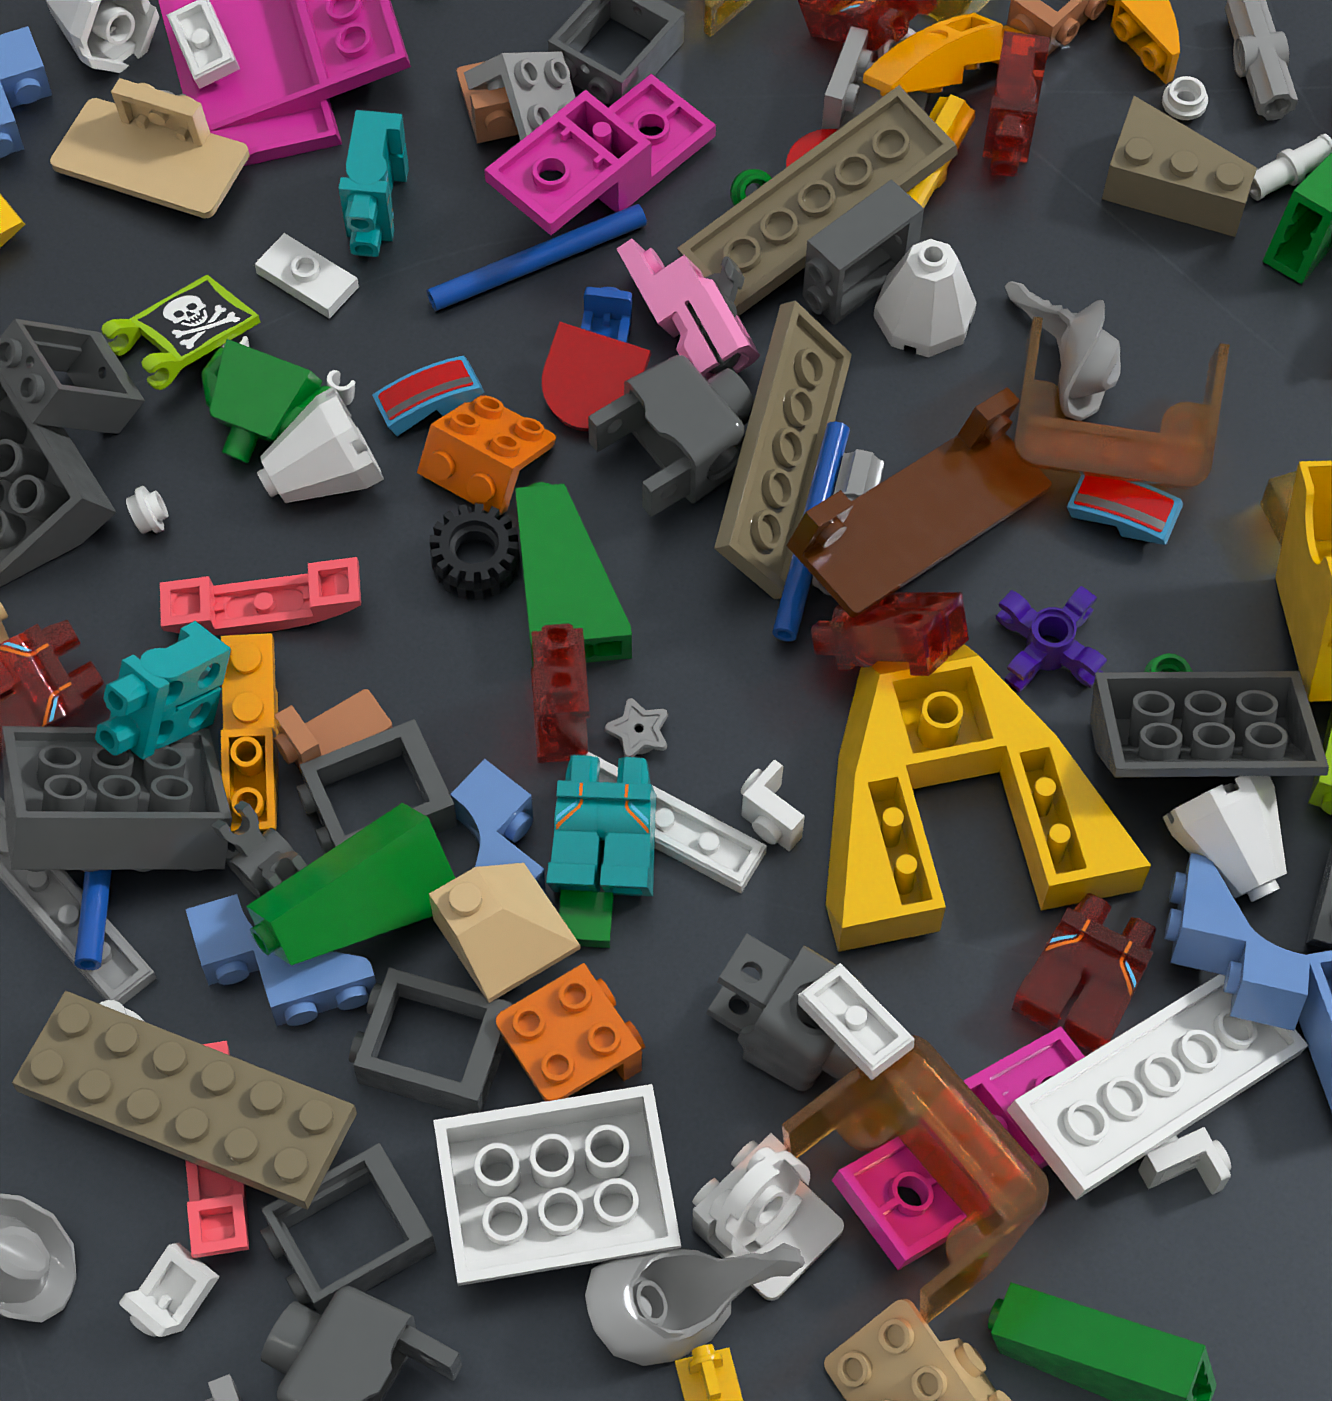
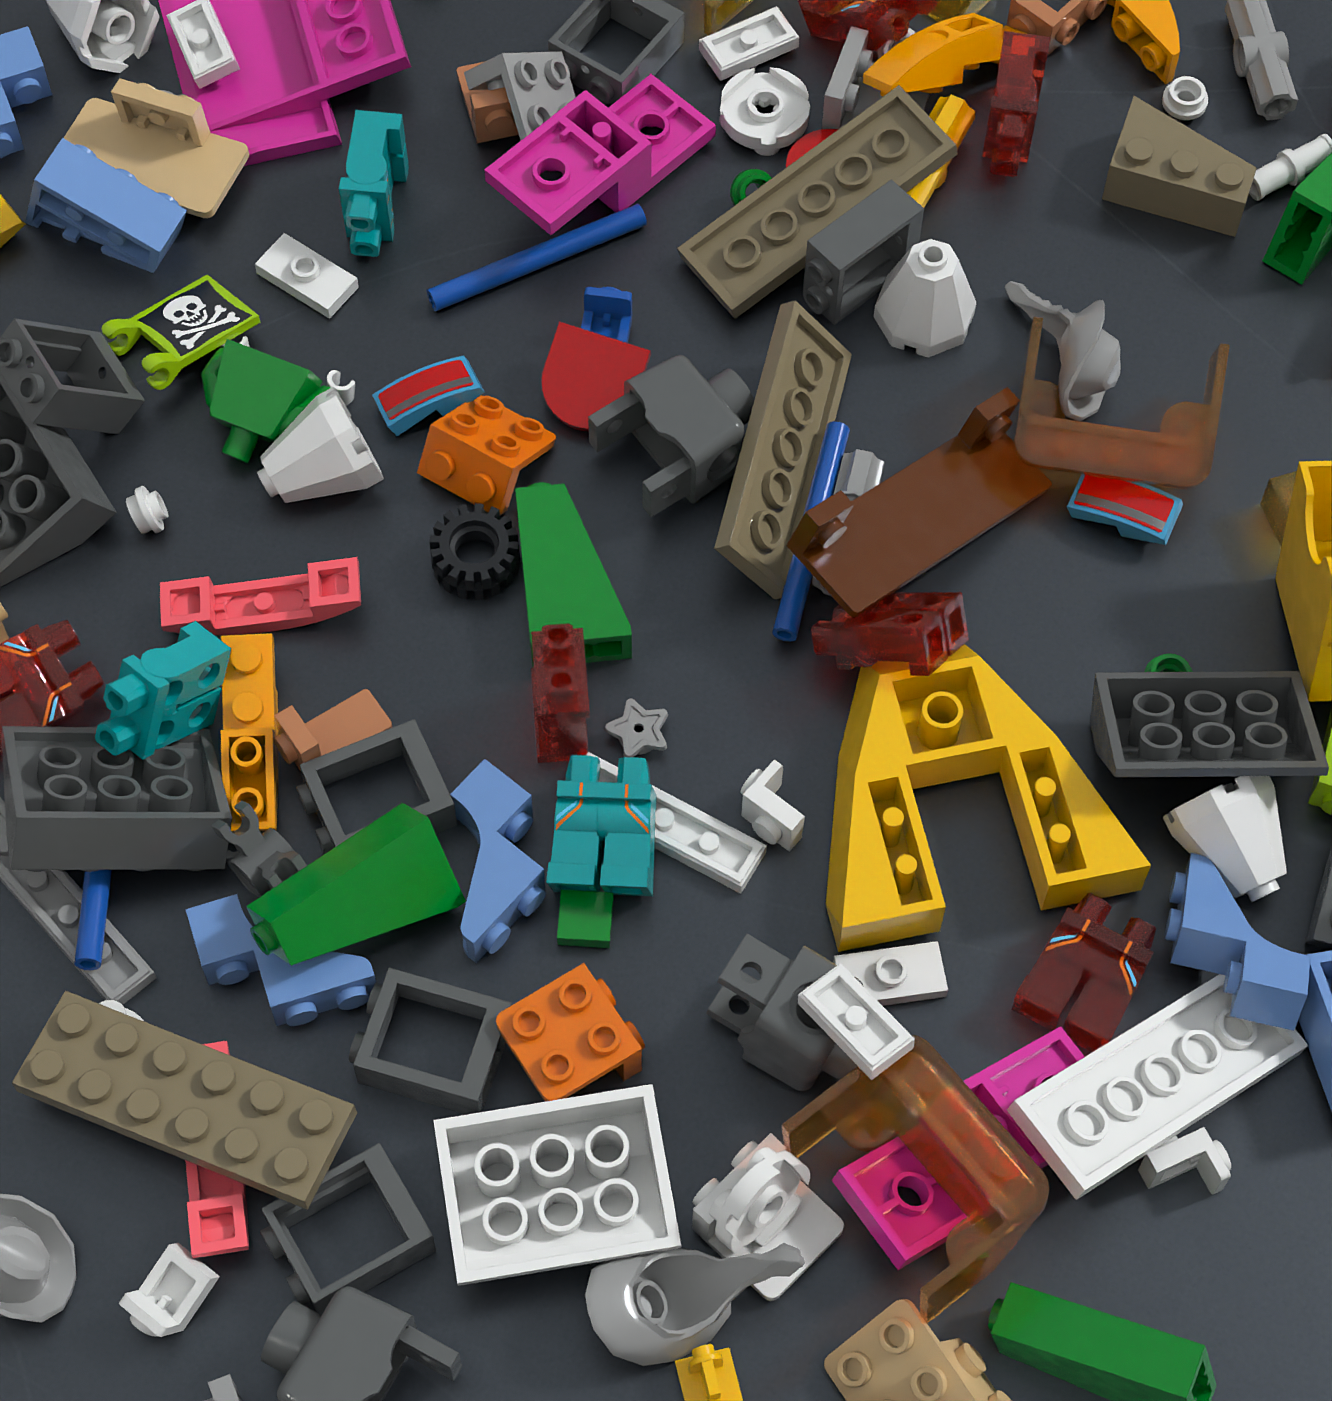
(104, 206): none -> medium blue wedge
(501, 926): tan slope -> none
(694, 308): bright pink plate -> none
(748, 43): none -> white plate
(765, 131): none -> white plate
(899, 972): none -> white plate
(1052, 621): dark purple pin -> none

